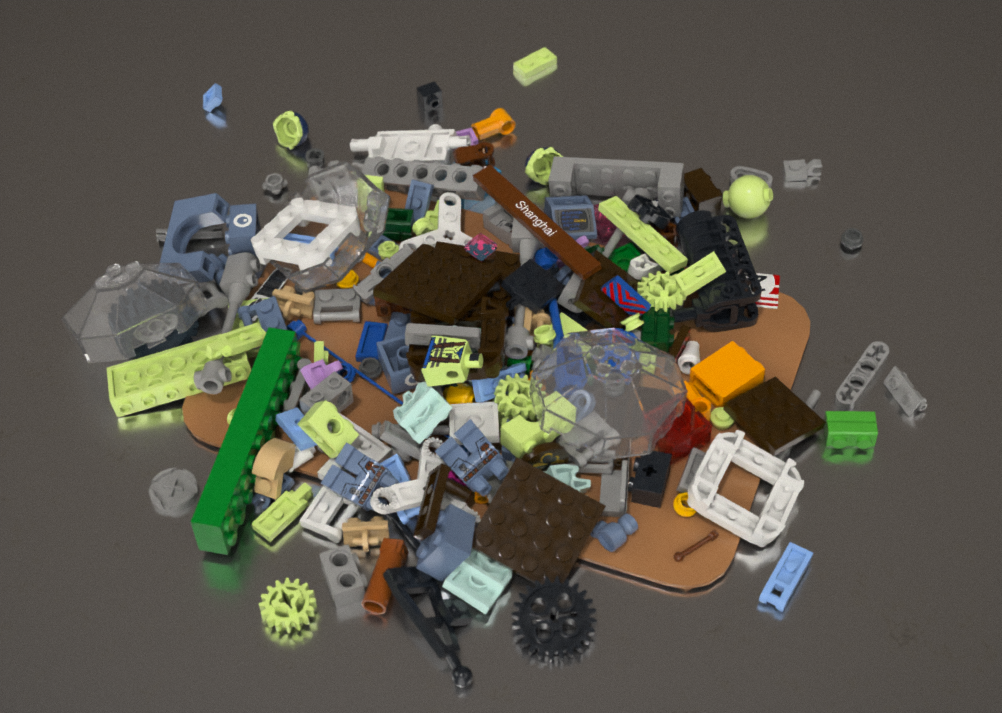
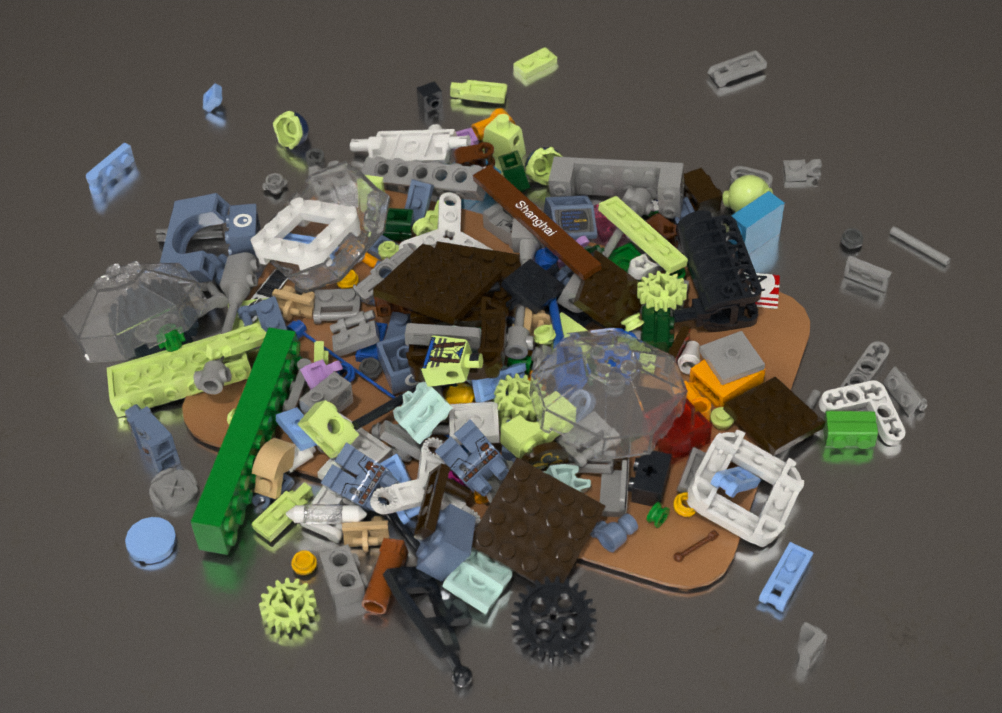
(109, 168): none -> light blue plate
(151, 540): none -> light blue tile
(152, 438): none -> sand blue hips
(173, 342): none -> green gear
(304, 563): none -> yellow plate
(326, 513): none -> piece
(356, 338): none -> light grey plate
(380, 411): none -> black bar
(479, 91): none -> yellowish green hinge
(480, 247): clear pink tile -> none
(504, 136): none -> yellowish green torso
(514, 170): none -> dark green brick
(625, 296): blue tile -> none
(649, 212): black plate -> none
(658, 514): none -> green bush
(700, 273): yellowish green plate -> none
(732, 357): none -> light grey plate
(735, 480): none -> light blue plate
(737, 68): none -> light grey plate
(759, 221): none -> dark azure brick
(813, 644): none -> light grey bracket
(867, 274): none -> light grey tile
(872, 402): none -> white beam
(942, 258): none -> light grey bar

